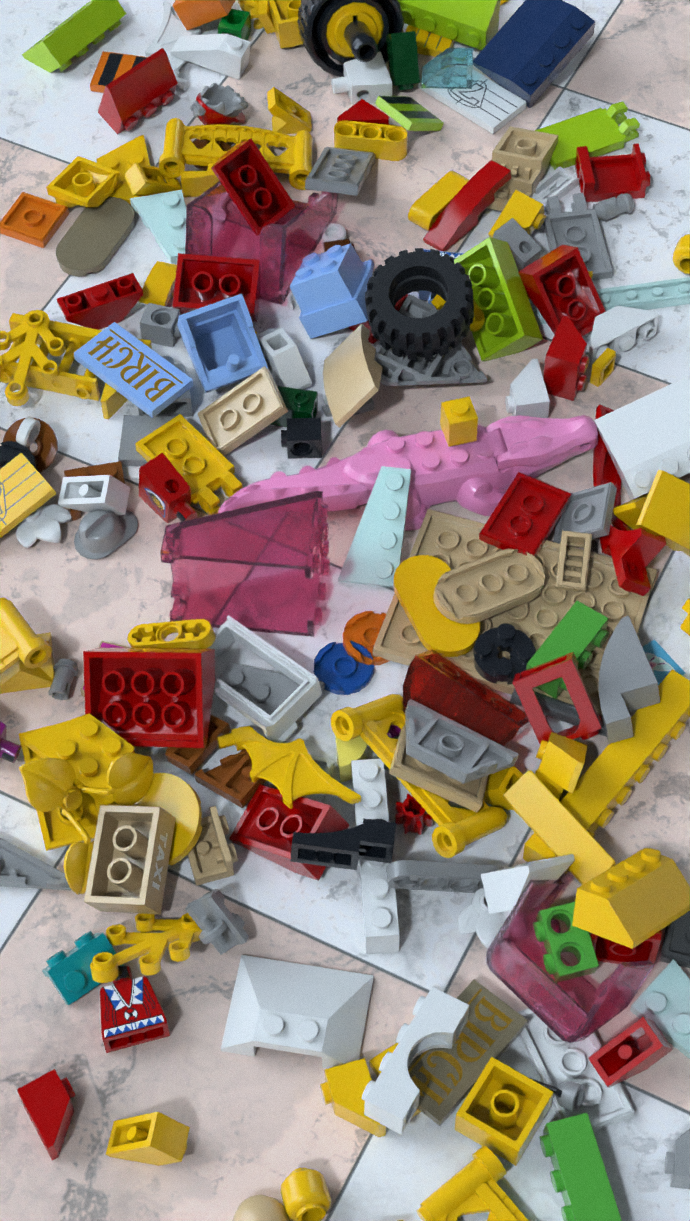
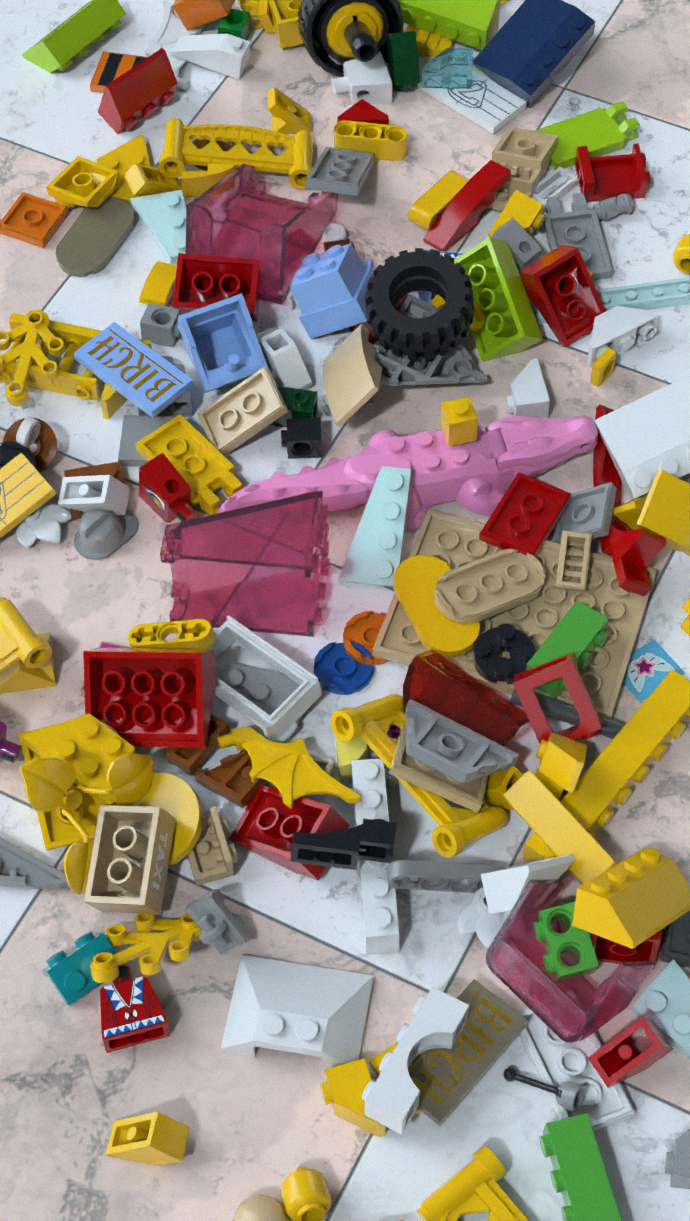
(49, 1108): red slope -> none
(62, 680): light grey pin -> none
(102, 303): red slope -> none
(219, 105): light grey hair -> none
(252, 185): red slope -> none
(409, 113): lime tile -> none
(412, 816): red gear -> none
(503, 1110): yellow brick -> none
(566, 362): red slope -> none
(624, 681): light grey slope -> none

